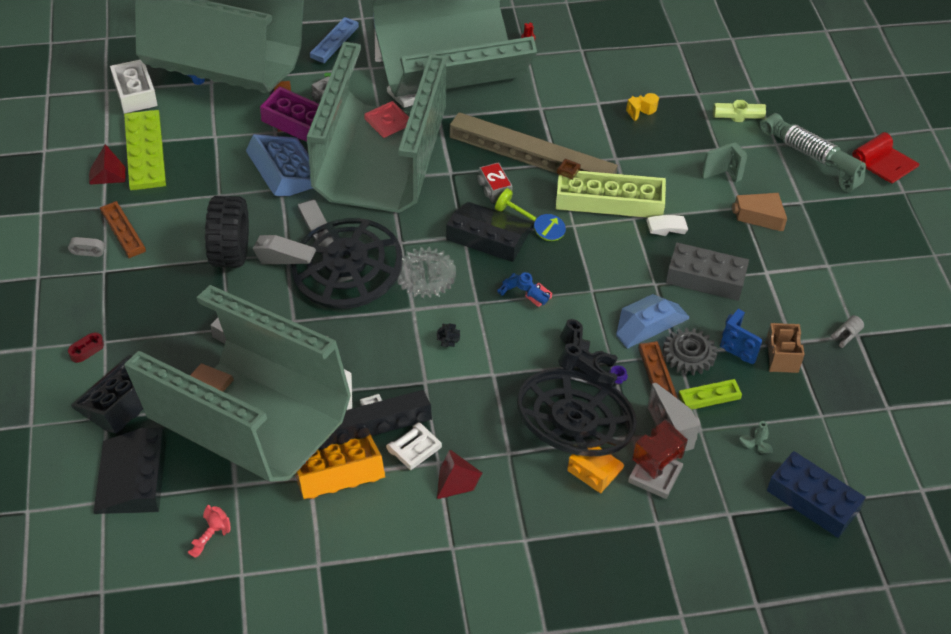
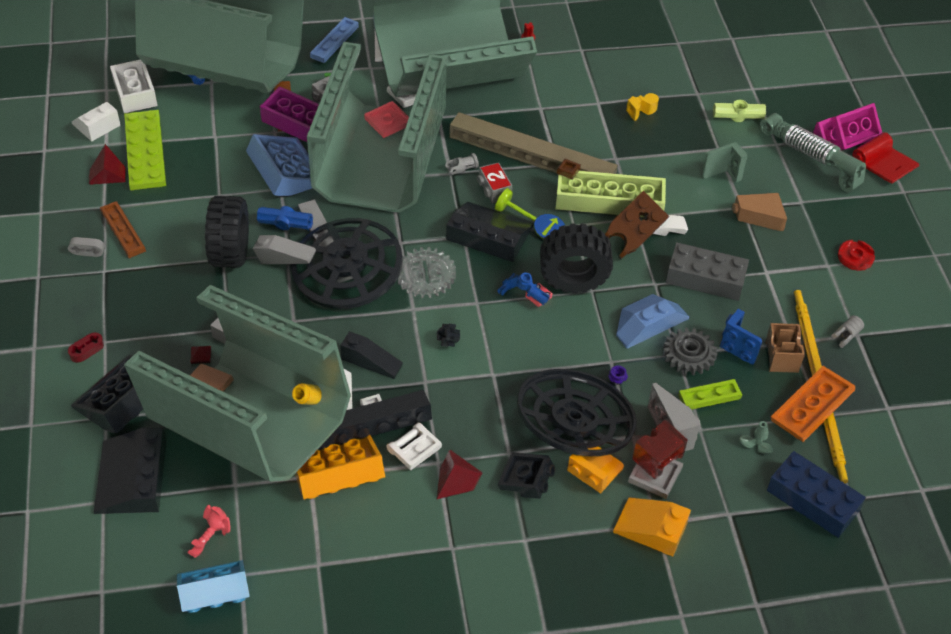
(97, 121): none -> white slope
(200, 354): none -> dark red slope
(212, 586): none -> slope
(285, 218): none -> blue piece
(307, 394): none -> yellow brick
(367, 354): none -> black slope
(461, 164): none -> light grey piece
(527, 474): none -> black plate
(576, 241): none -> black tyre
(577, 354): black piece -> none
(631, 228): none -> reddish brown brick
(653, 523): none -> light orange slope
(656, 366): dark orange tile -> none
(813, 403): none -> orange plate
(815, 364): none -> yellow axle
(850, 127): none -> dark pink slope
(856, 255): none -> red tile

